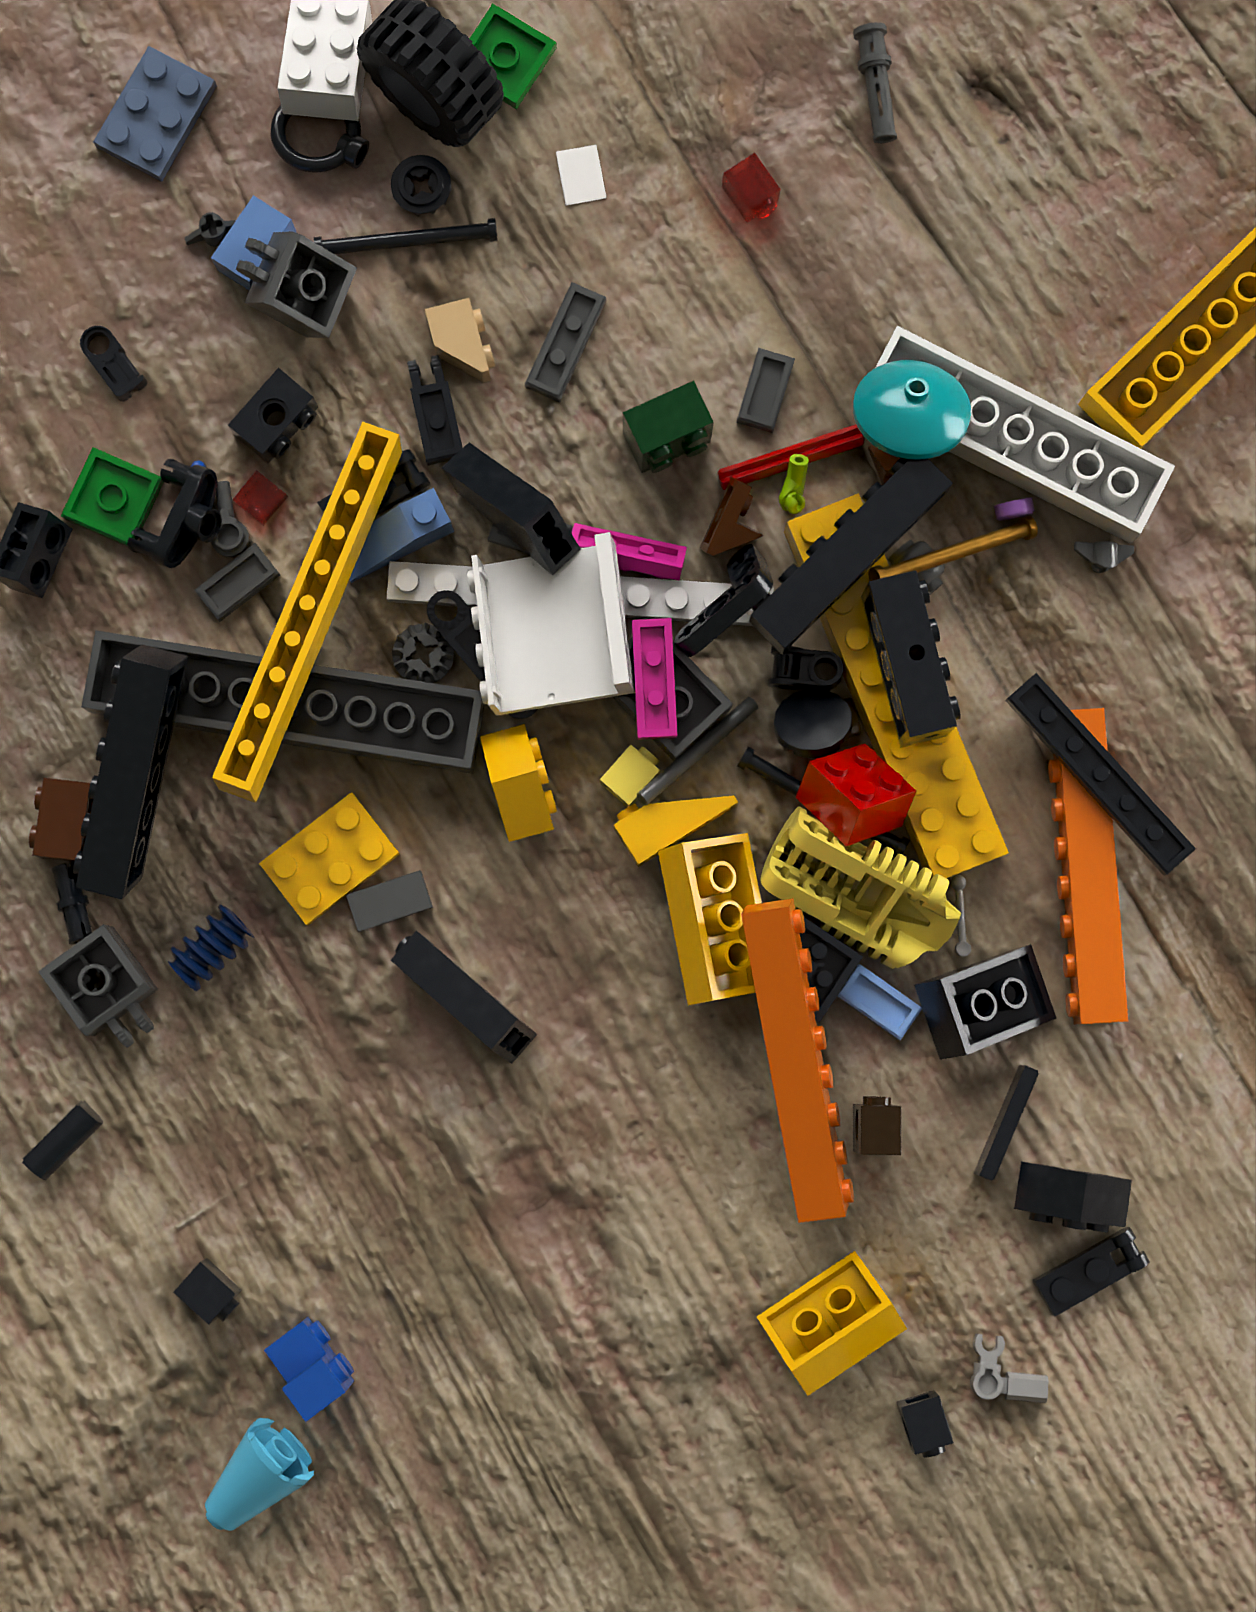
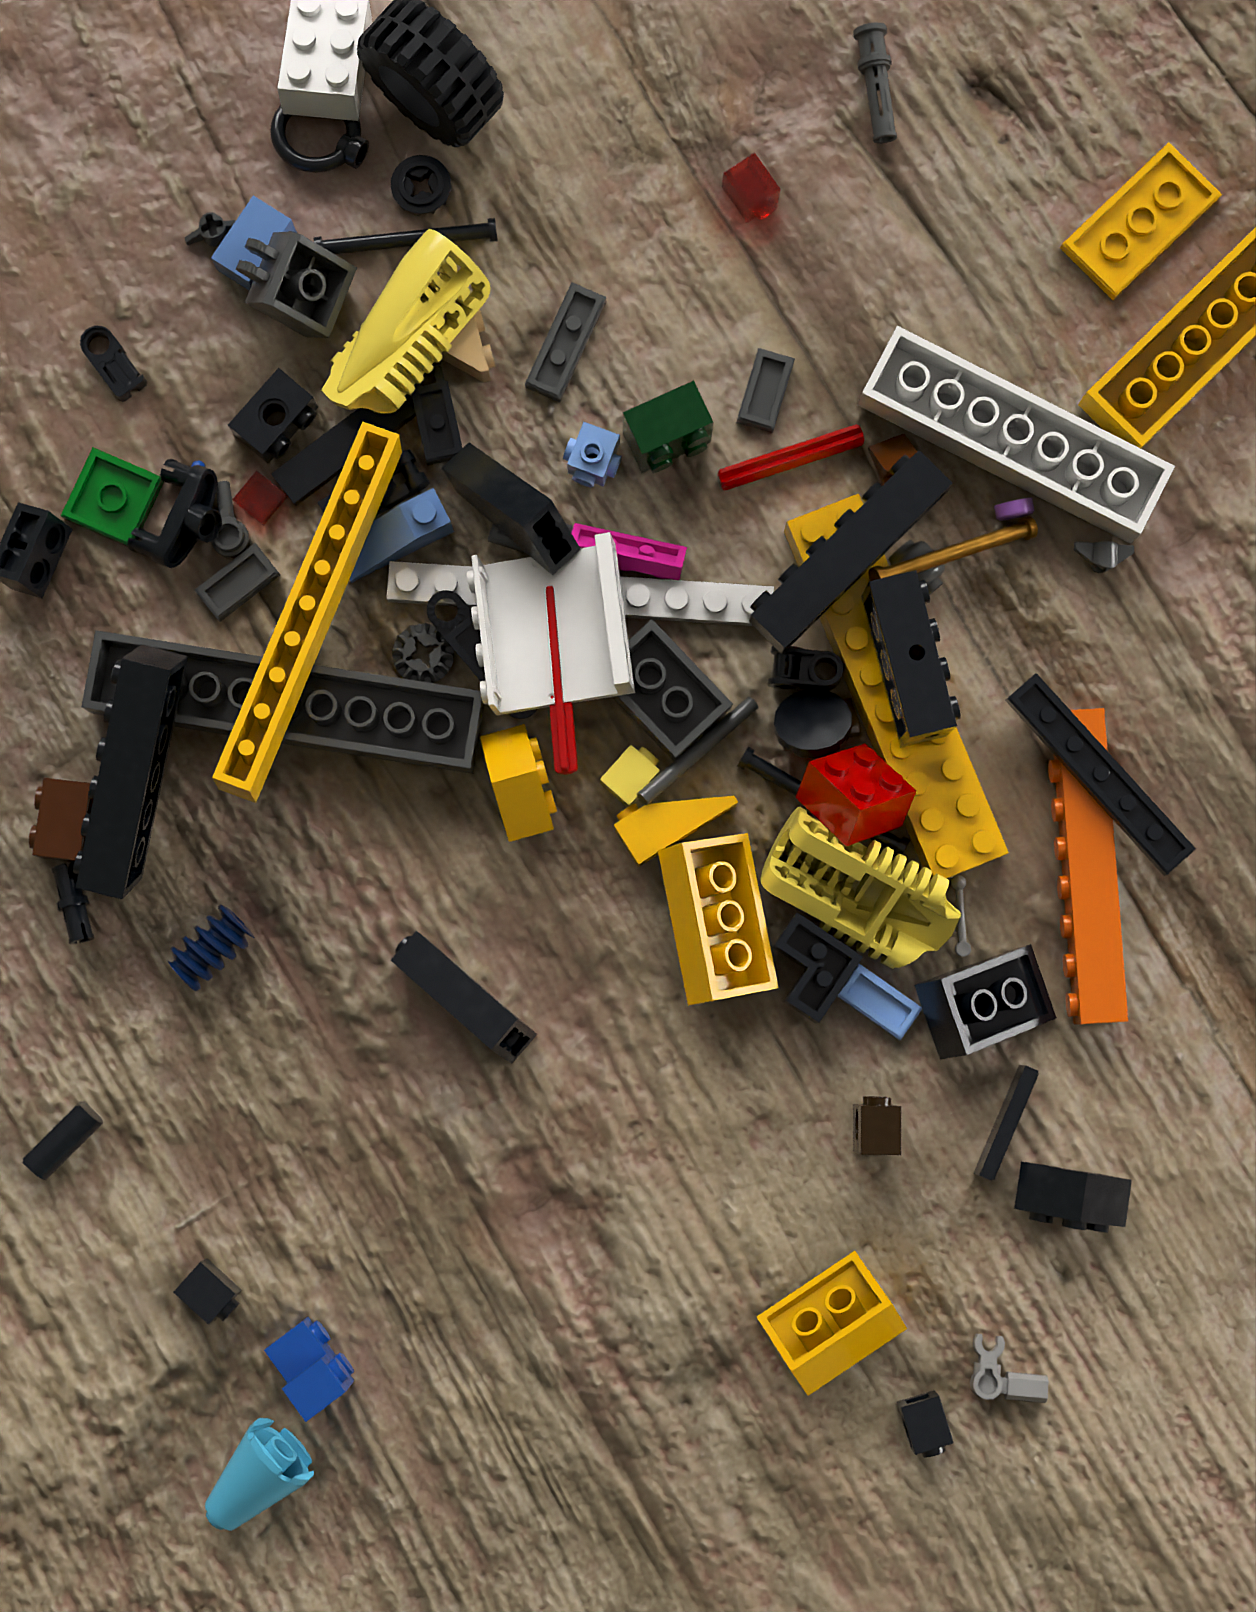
(125, 986): dark grey hinge -> none
(155, 113): sand blue plate -> none
(327, 454): none -> black tile
(329, 858): yellow plate -> none
(389, 901): dark grey tile -> none
(408, 327): none -> light yellow connector
(513, 51): green plate -> none
(560, 713): none -> red axle
(581, 175): white sticker -> none
(597, 443): none -> light blue brick
(654, 678): dark pink plate -> none
(724, 529): reddish brown slope -> none
(749, 583): black beam -> none
(791, 494): lime arm -> none
(796, 1060): orange brick -> none
(911, 409): teal dish -> none
(1090, 1272): black plate -> none
(1140, 221): none -> yellow tile

